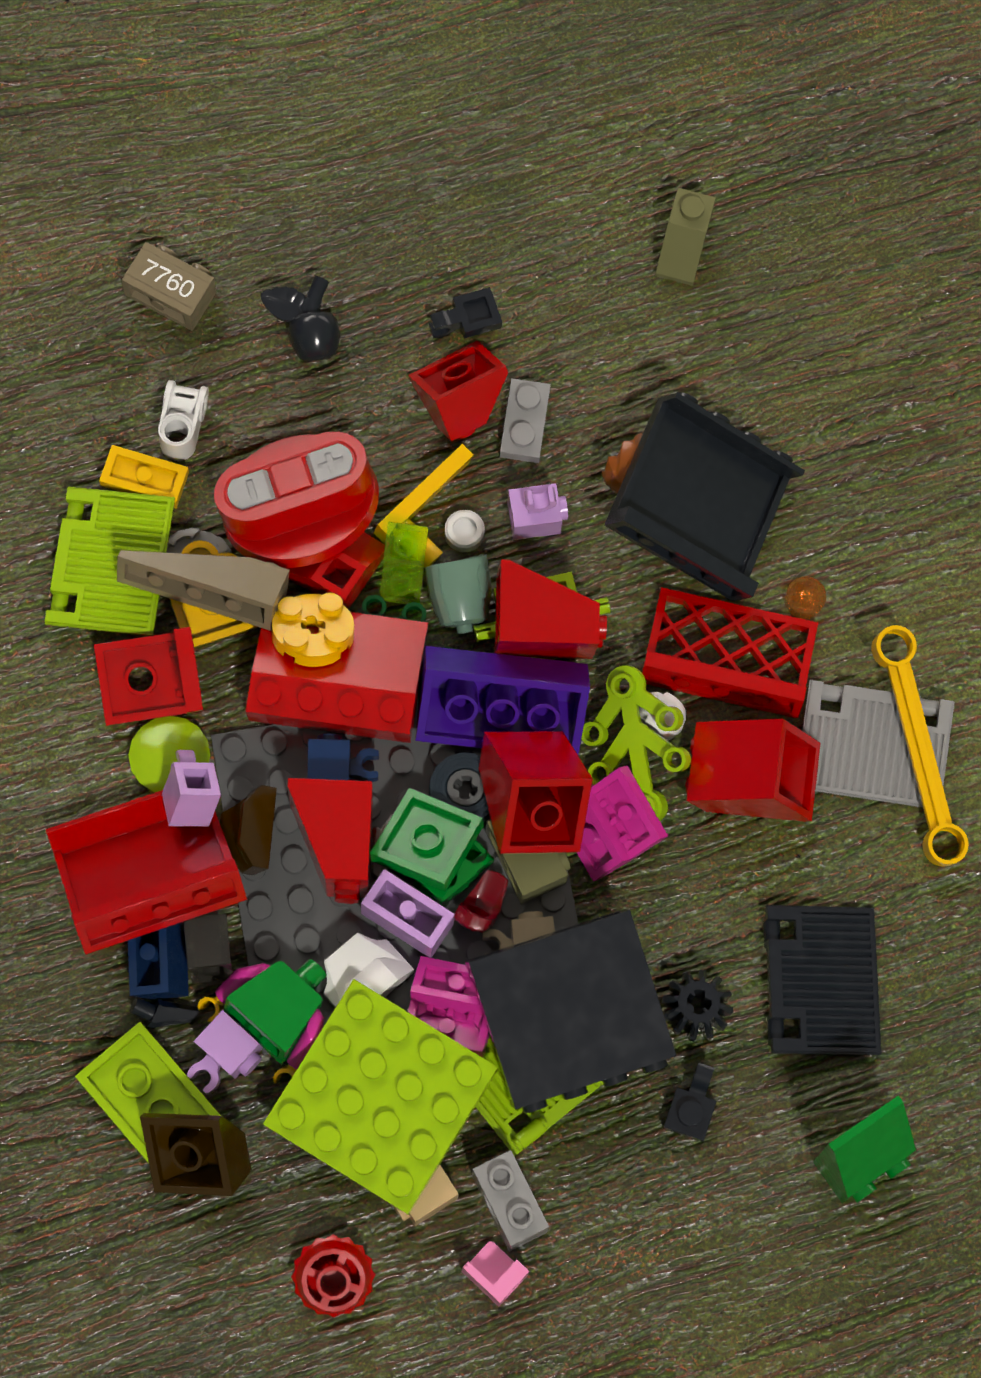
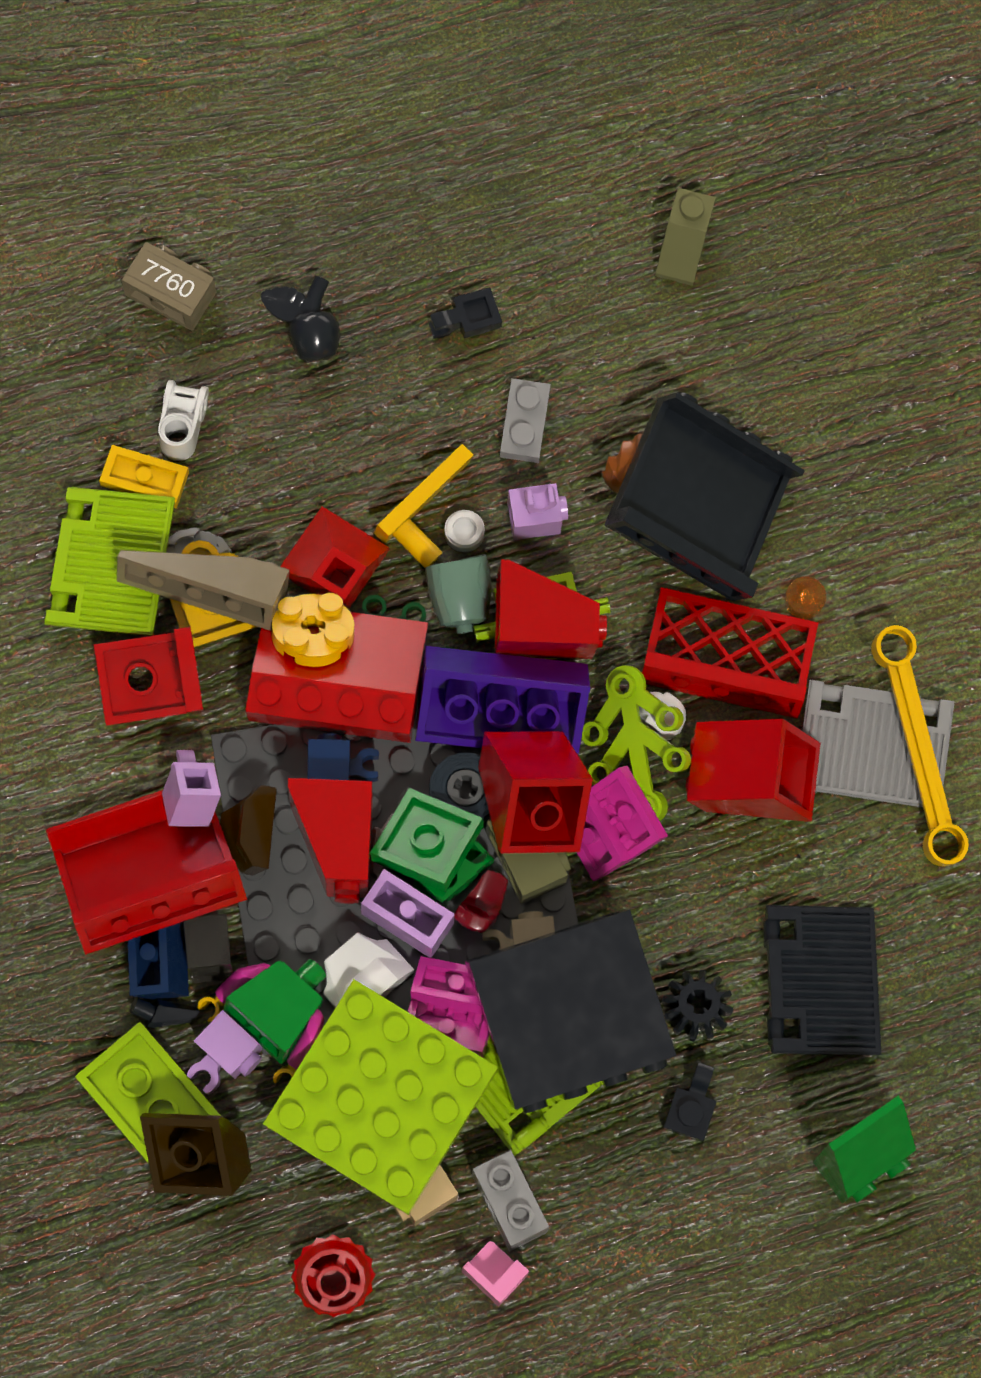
(156, 745): lime dish -> none
(298, 499): red piece -> none
(404, 562): clear neon green slope -> none
(461, 389): red slope -> none

